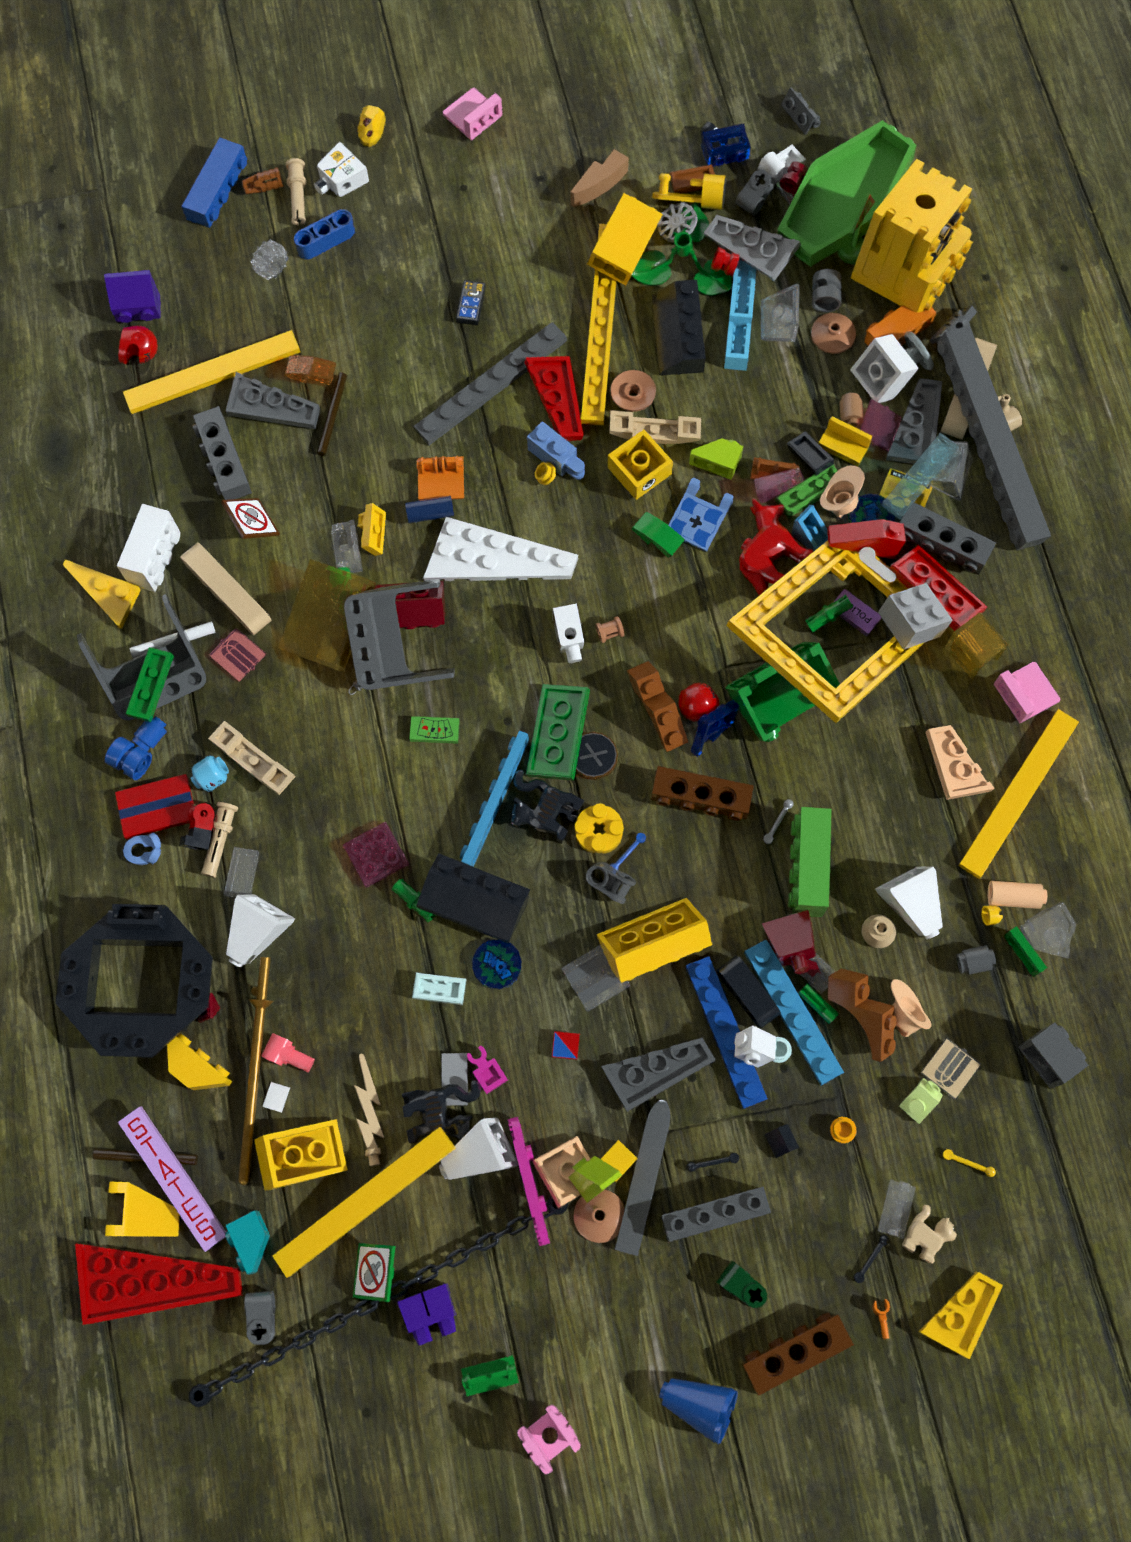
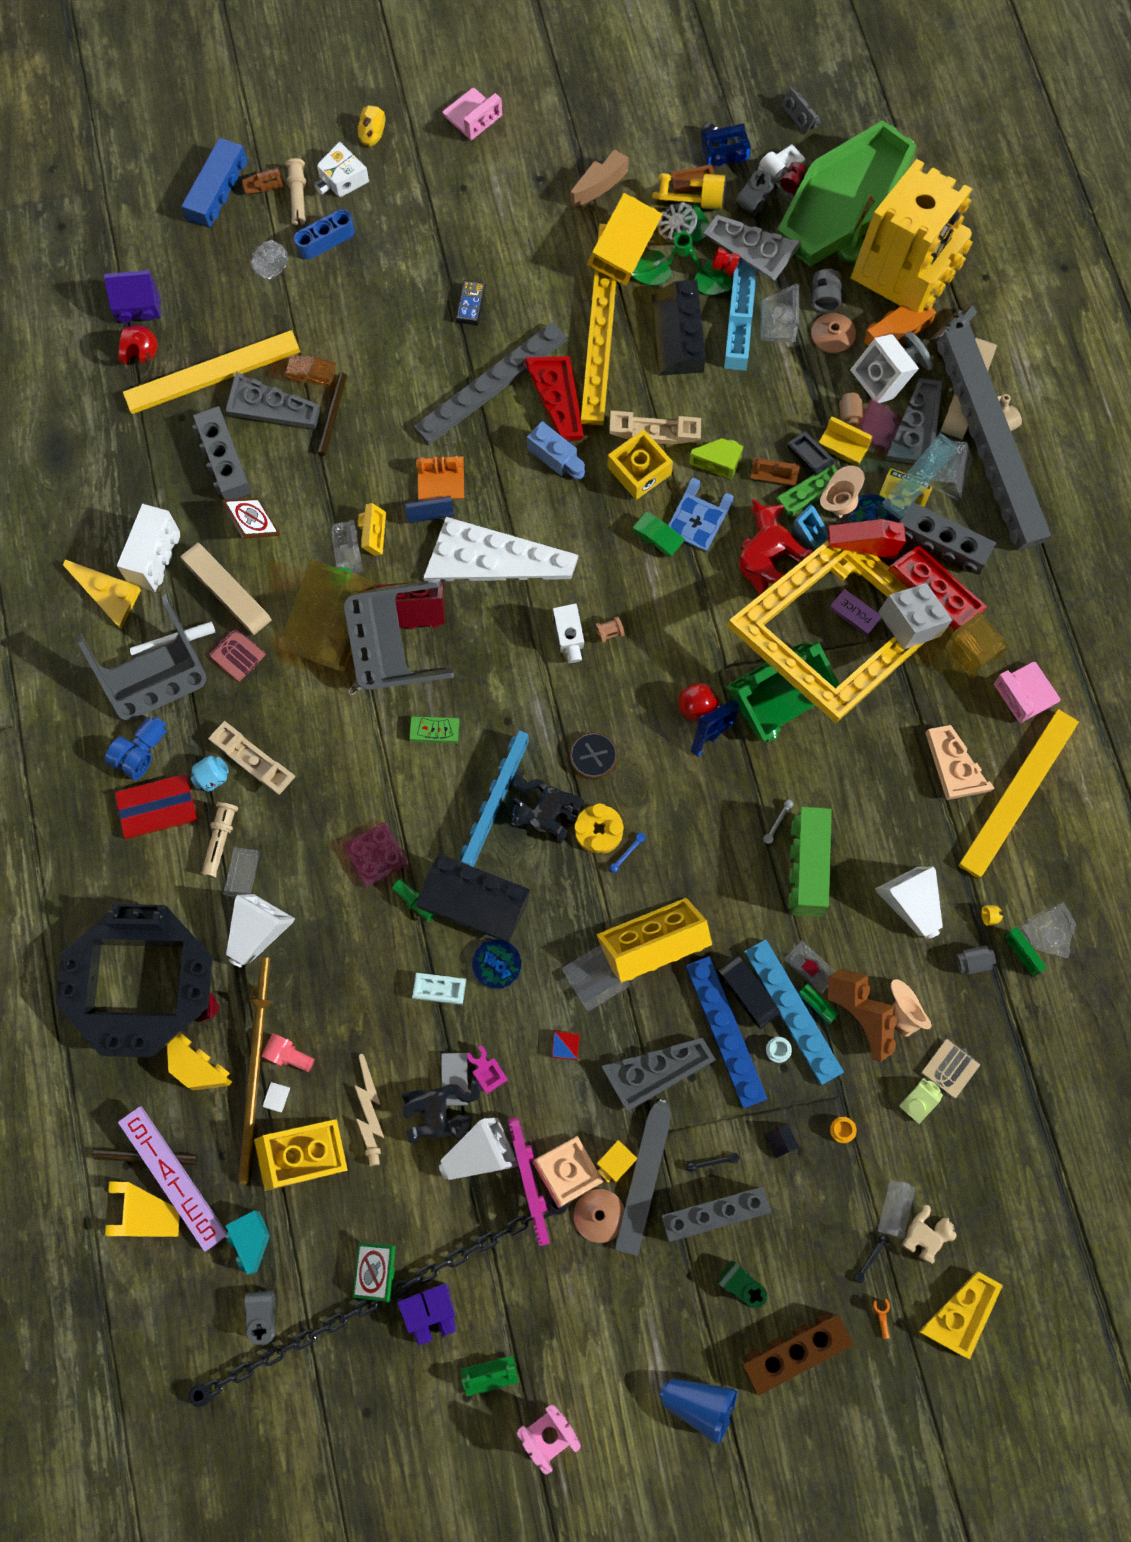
(134, 1283): red wing -> none
(147, 857): medium blue piece -> none
(149, 684): green plate -> none
(200, 829): leg -> none
(364, 1202): yellow tile -> none
(545, 473): yellow plate -> none
(558, 732): green tile -> none
(593, 1177): lime slope -> none
(611, 882): dark grey piece -> none
(633, 382): nougat dish -> none
(659, 705): dark orange arch -> none
(714, 787): reddish brown brick -> none
(755, 1046): white brick -> none
(775, 484): clear pink slope -> none
(792, 940): dark red torso -> none
(829, 613): green pin -> none
(867, 556): white sticker -> none
(876, 937): tan cone -> none
(948, 1155): yellow hinge -> none
(1016, 894): light nougat brick -> none
(1054, 1055): dark grey brick -> none

